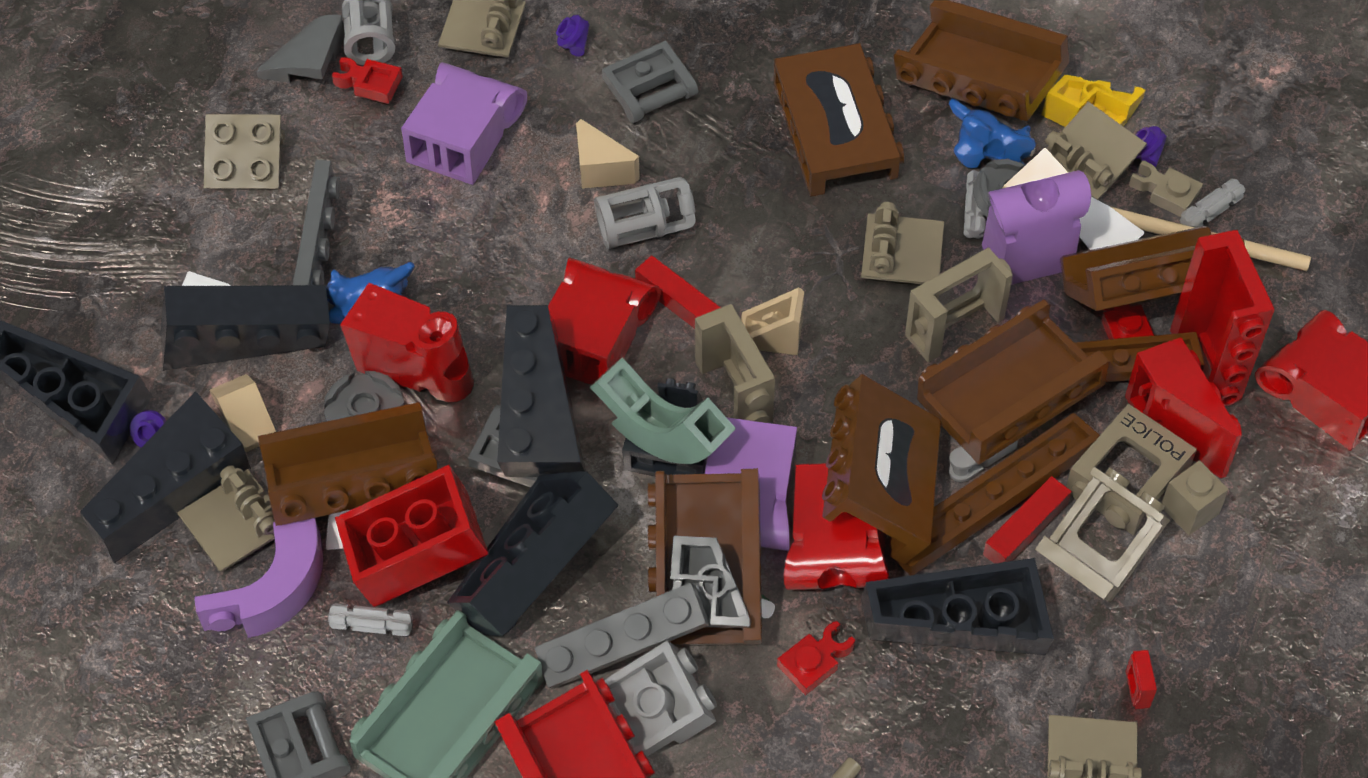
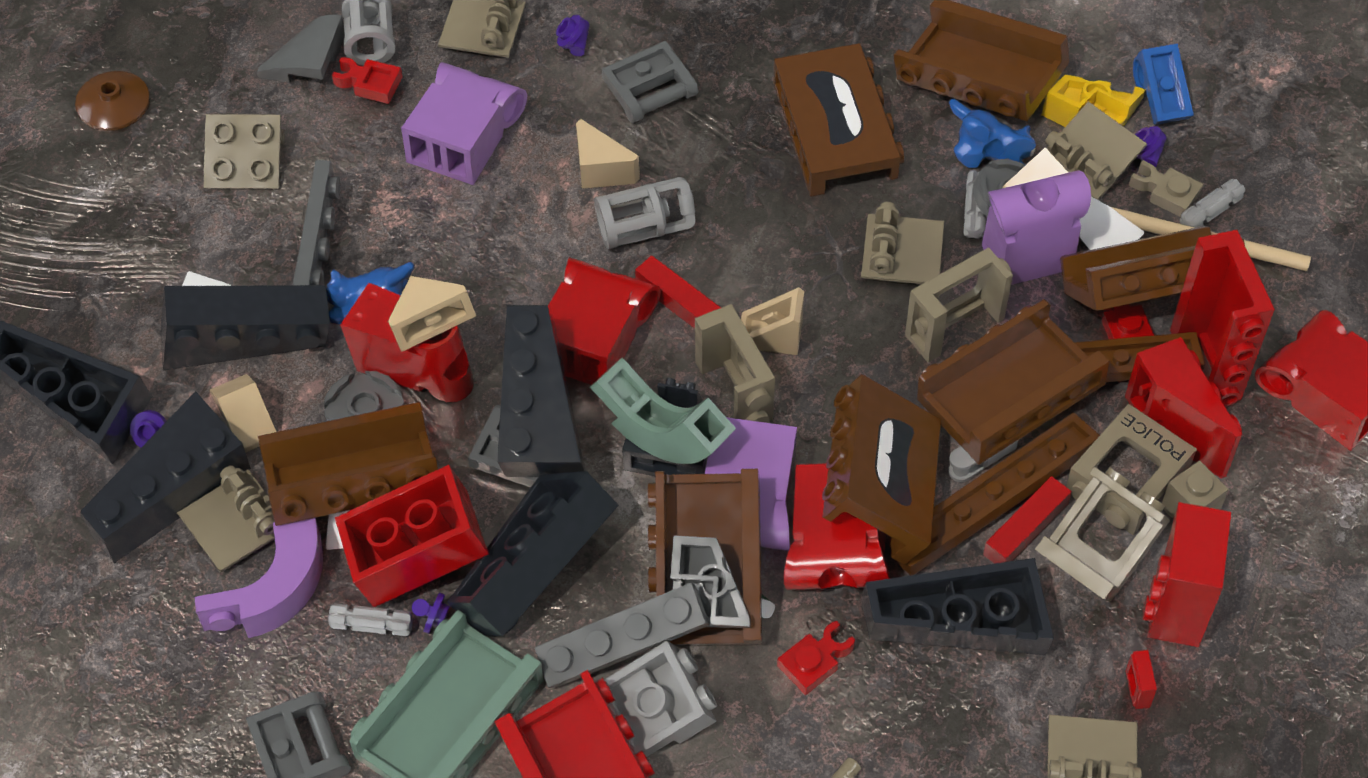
(112, 100): none -> reddish brown dish
(427, 310): none -> tan slope
(435, 614): none -> dark purple plate
(1163, 78): none -> blue plate
(1188, 575): none -> red wedge

